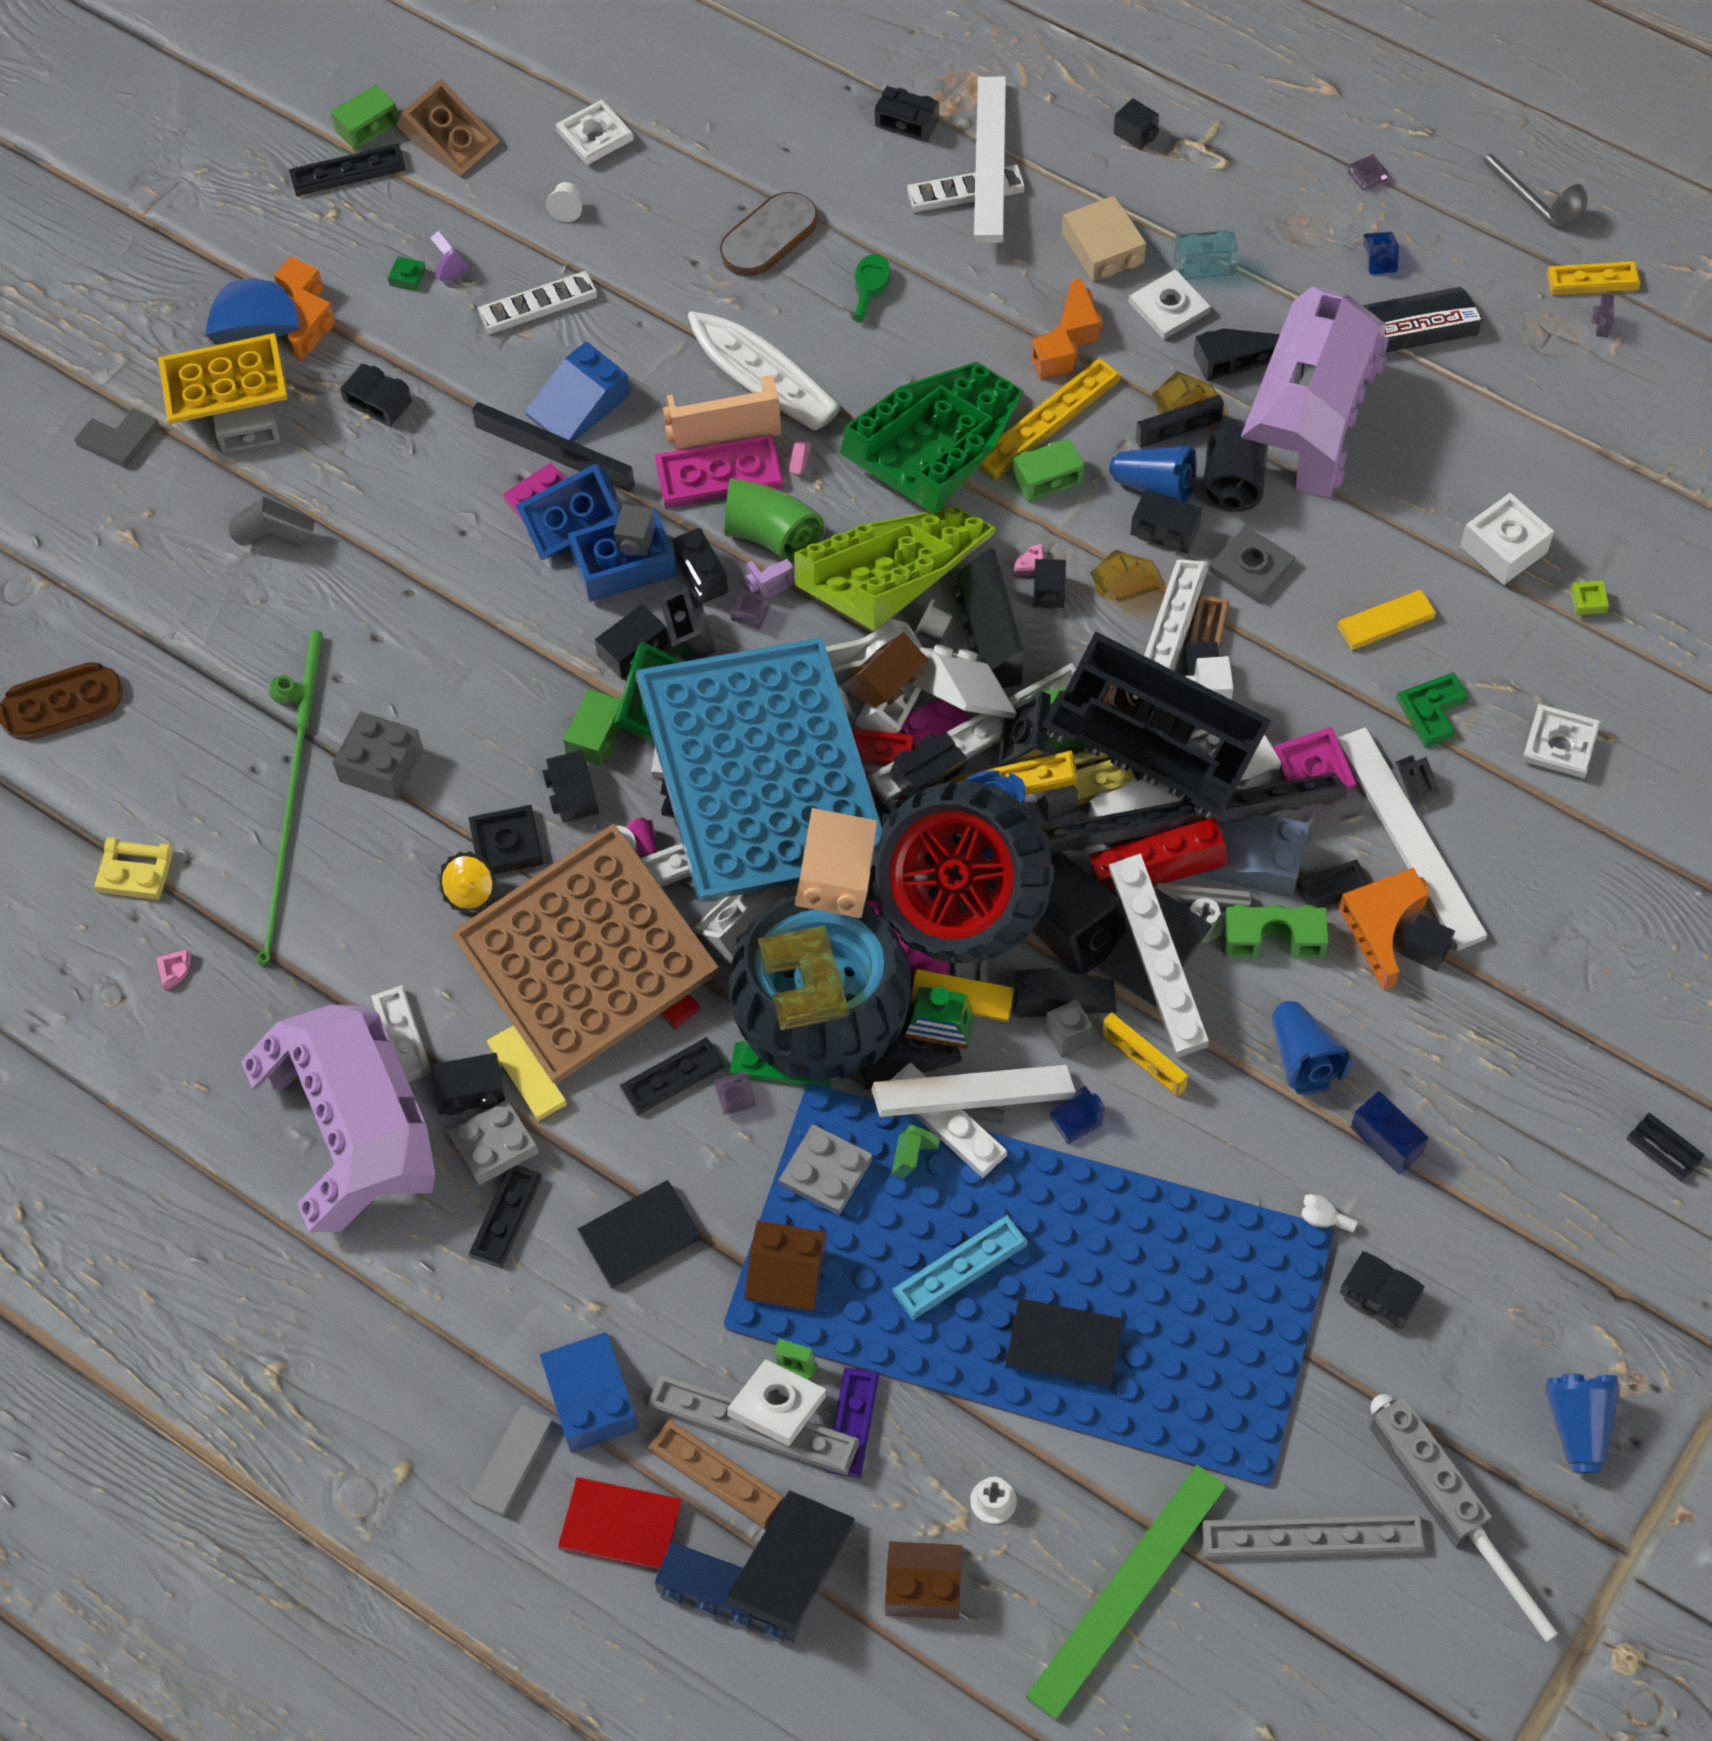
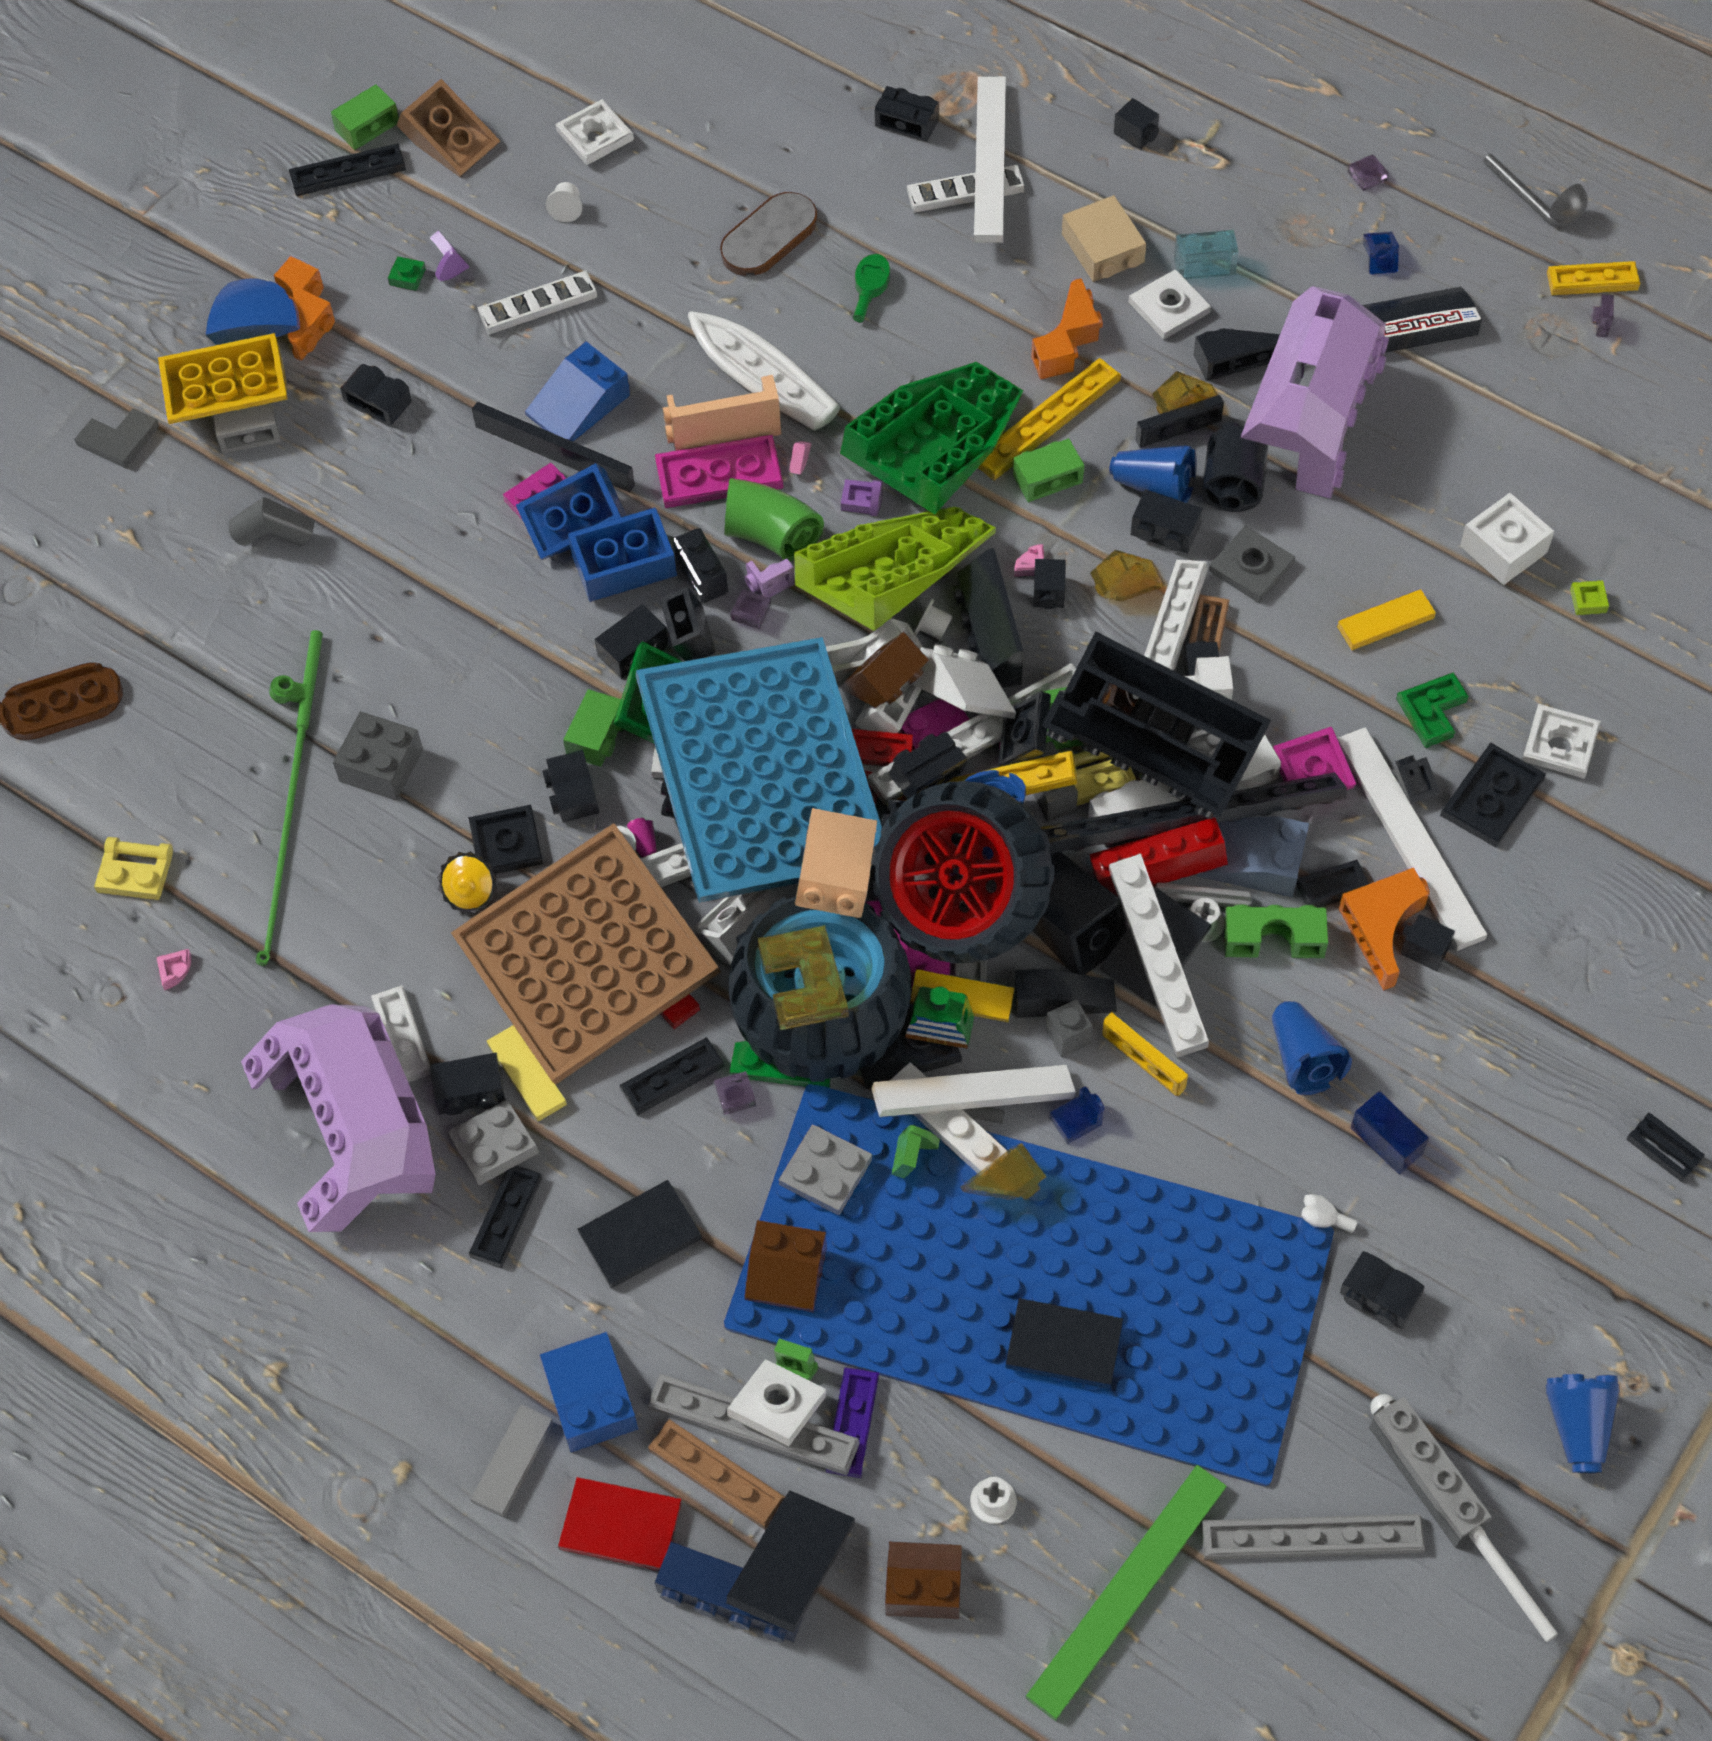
(634, 530): dark grey brick -> none
(862, 497): none -> medium lavender tile
(959, 1267): medium azure tile -> none
(1008, 1176): none -> clear yellow slope
(1493, 795): none -> black tile

